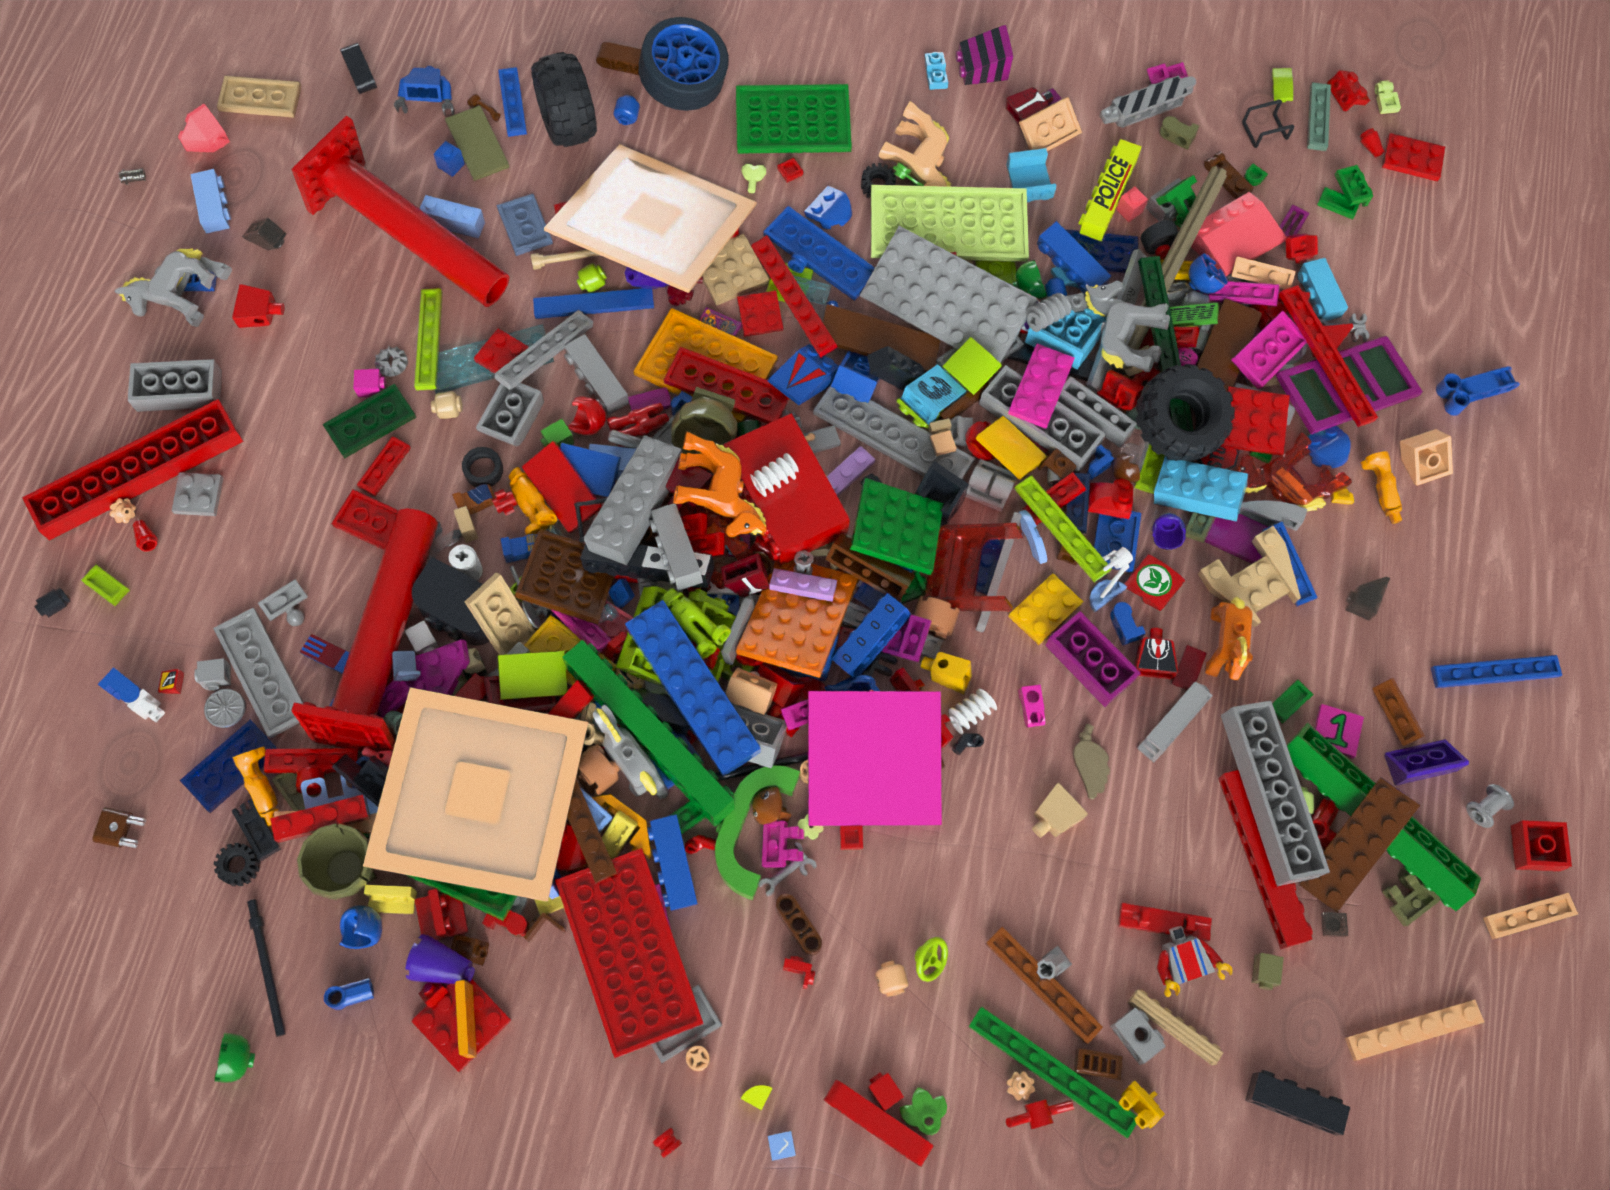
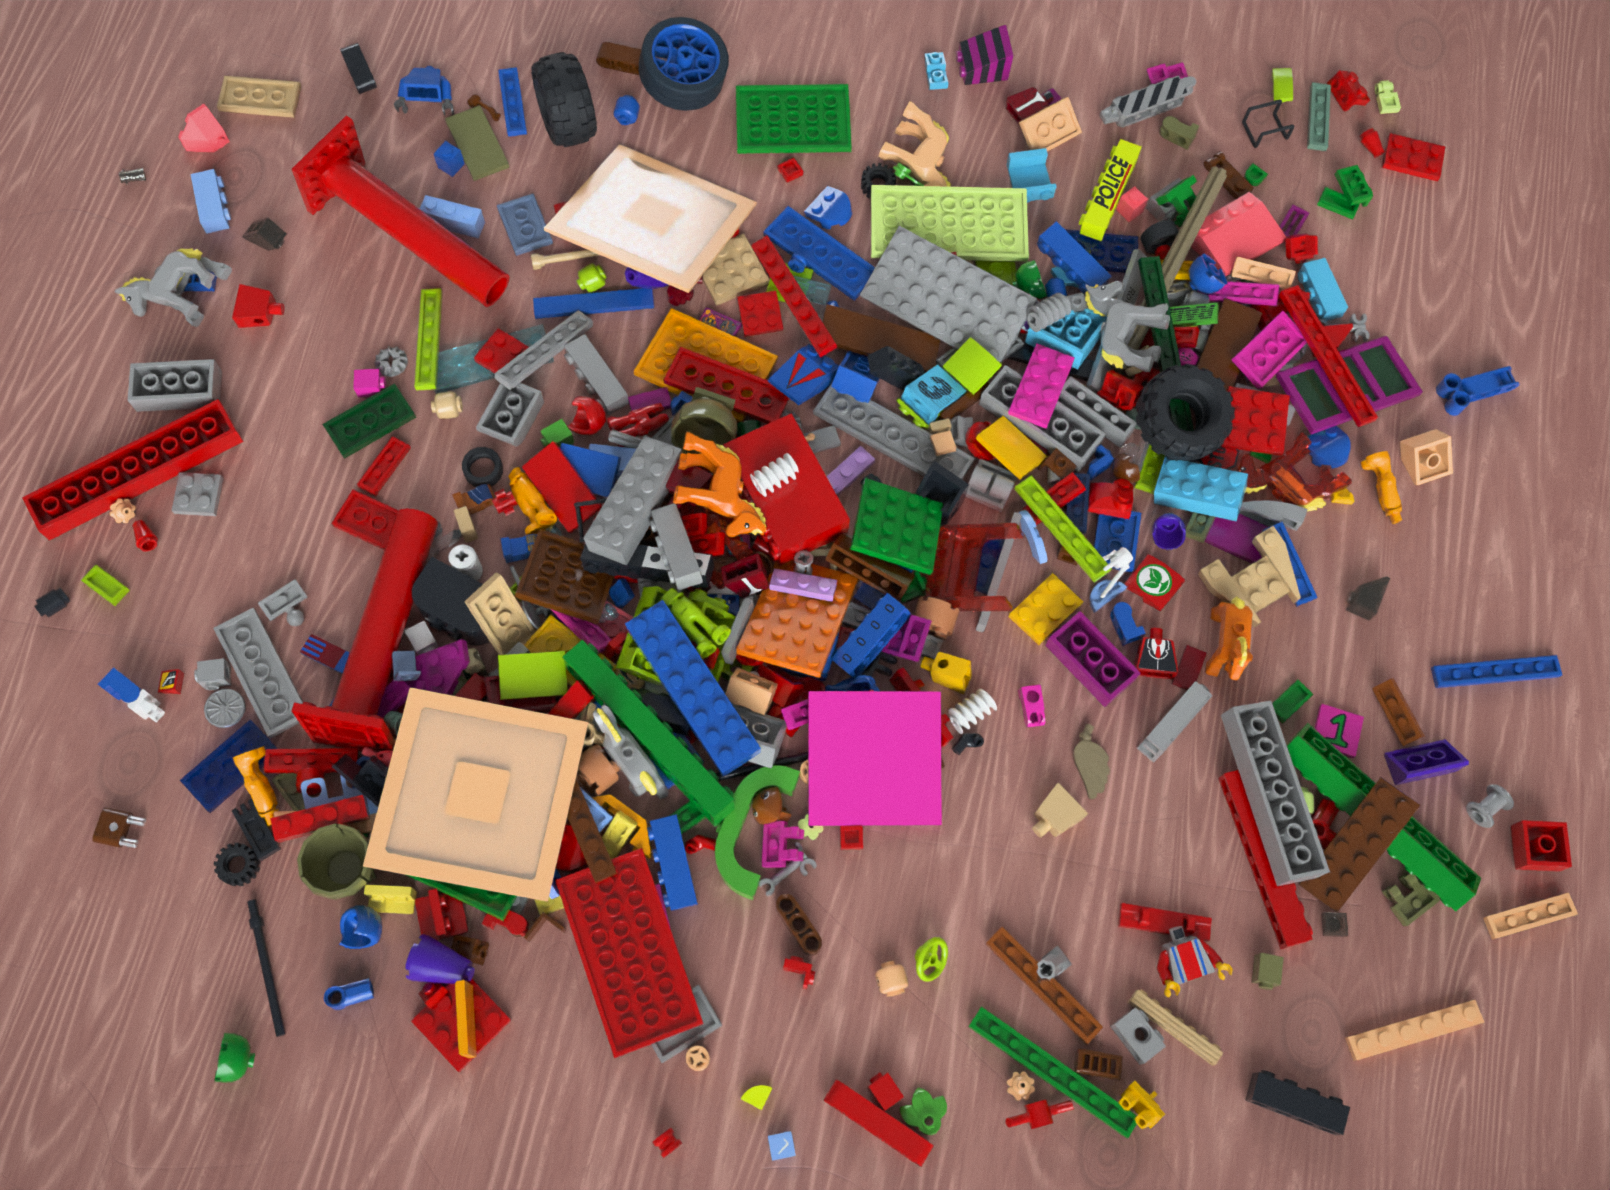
(753, 174): yellowish green rock -> none

